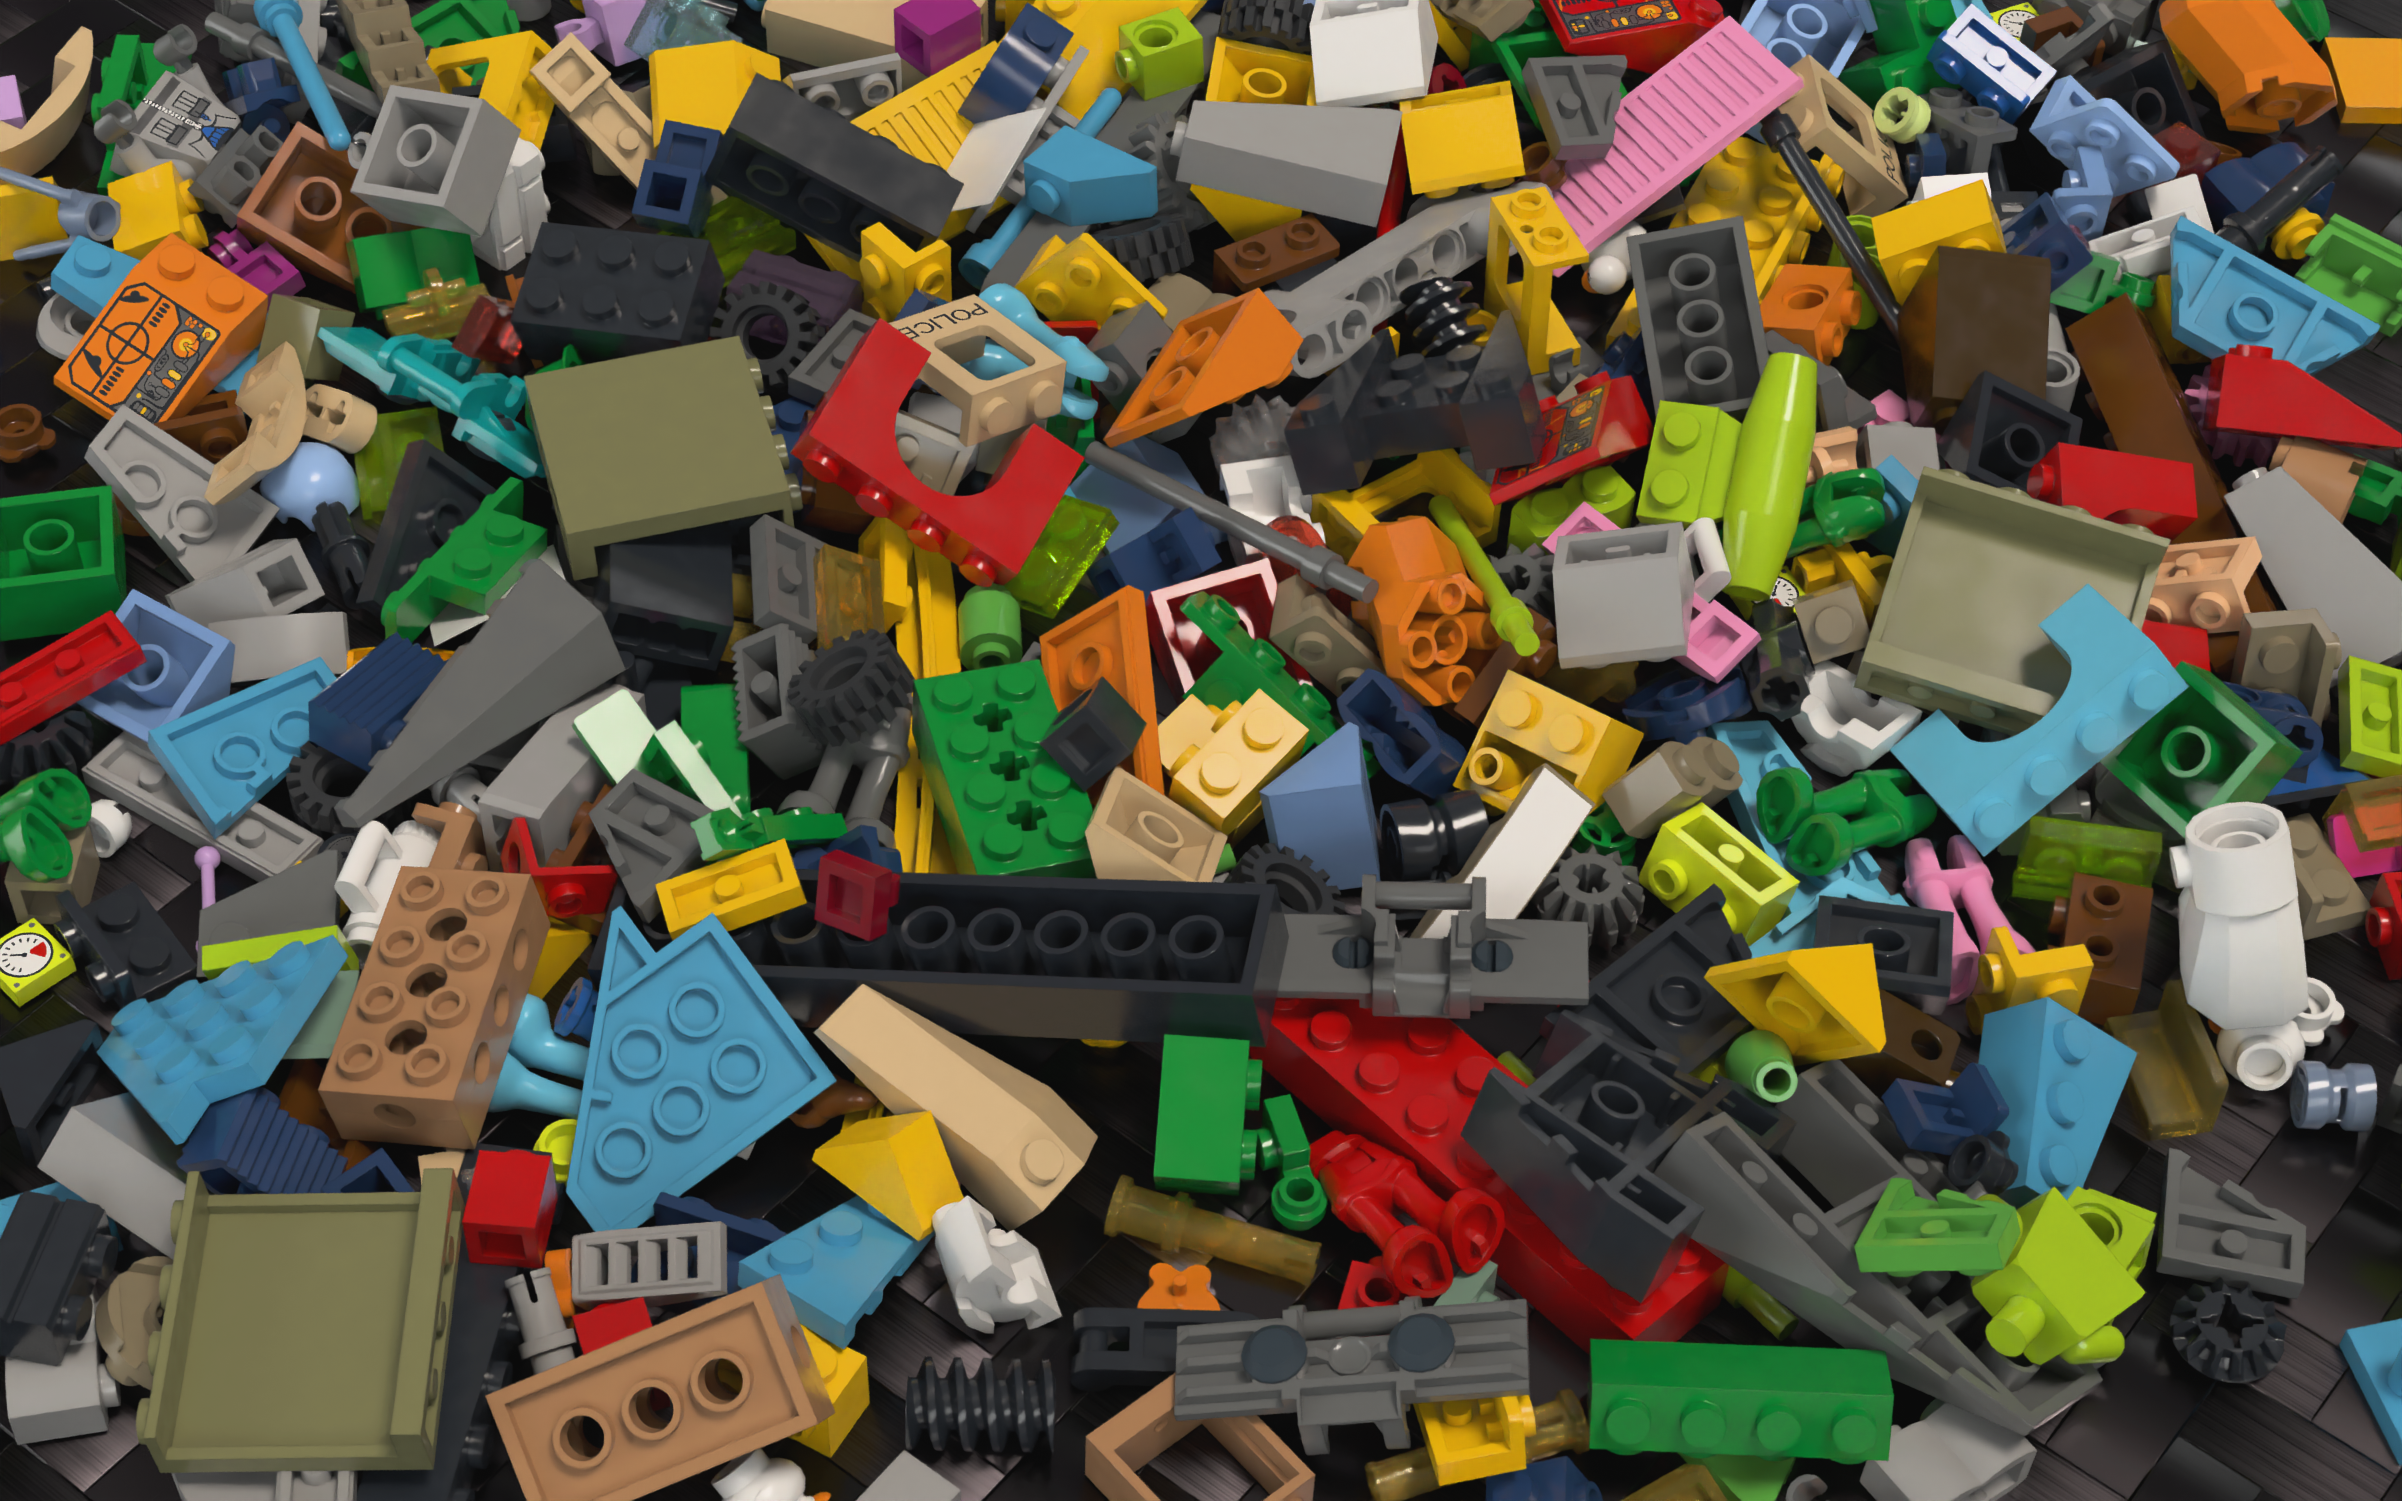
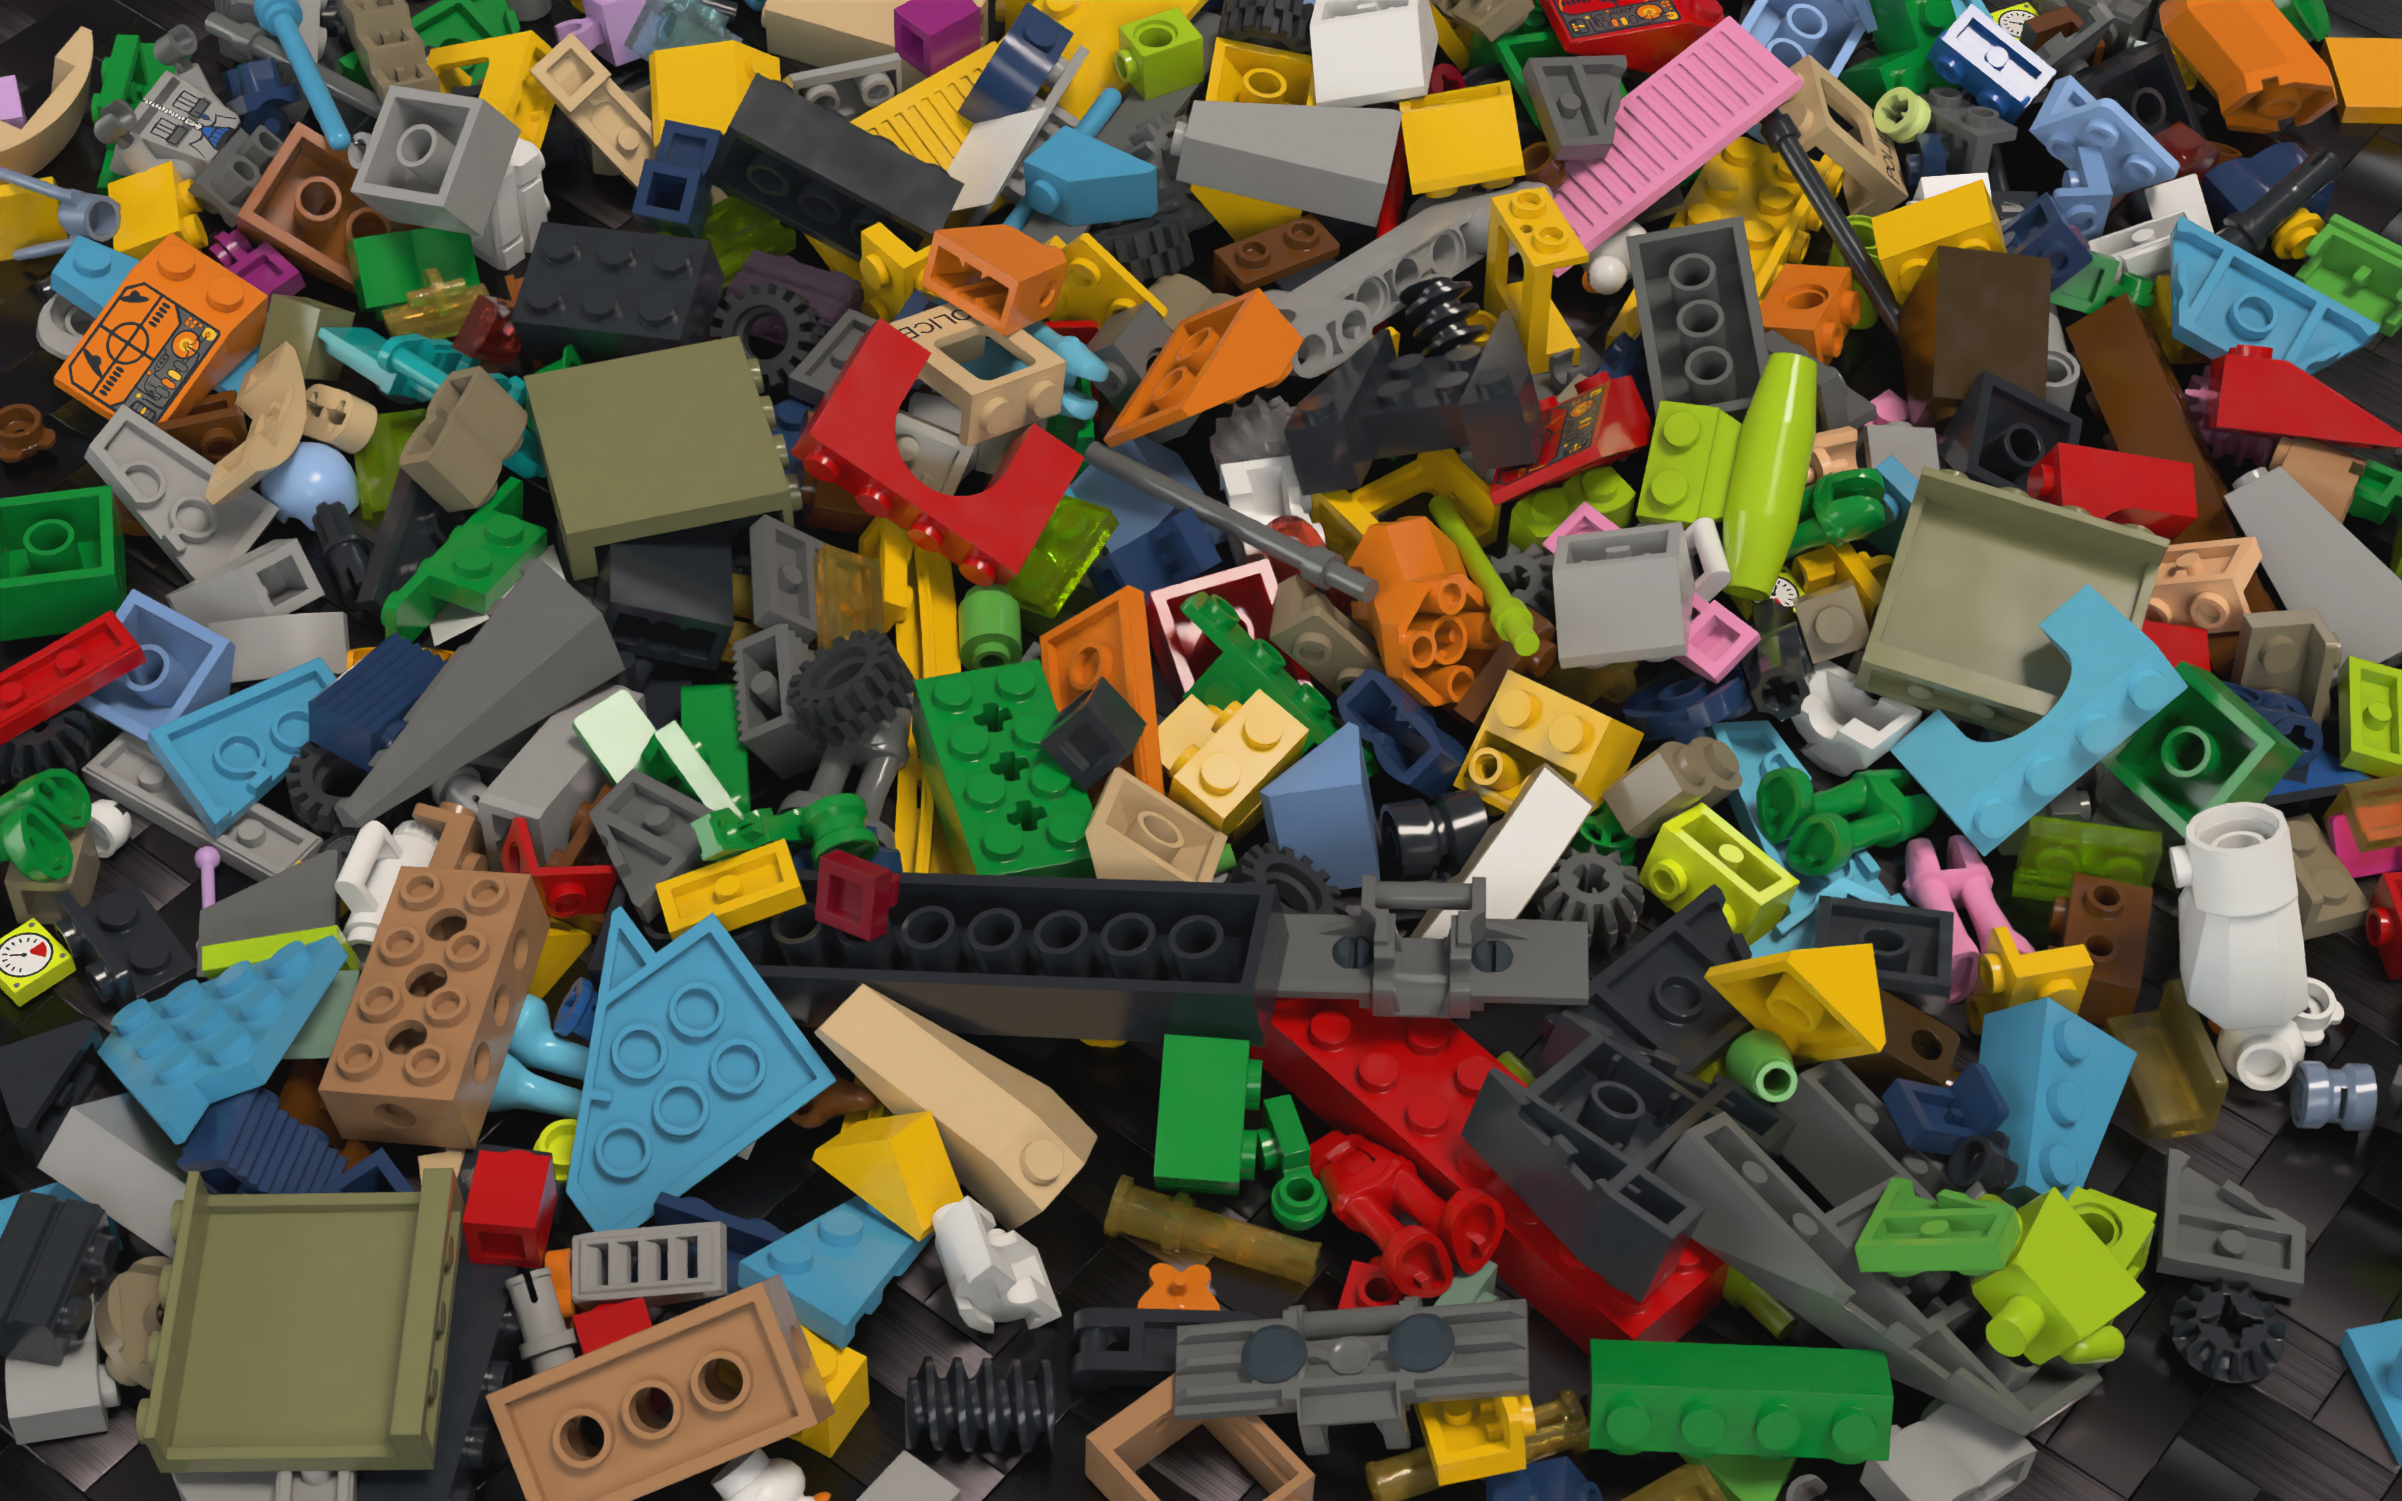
(464, 440): none -> dark tan brick
(839, 824): none -> green wheel
(996, 275): none -> orange torso

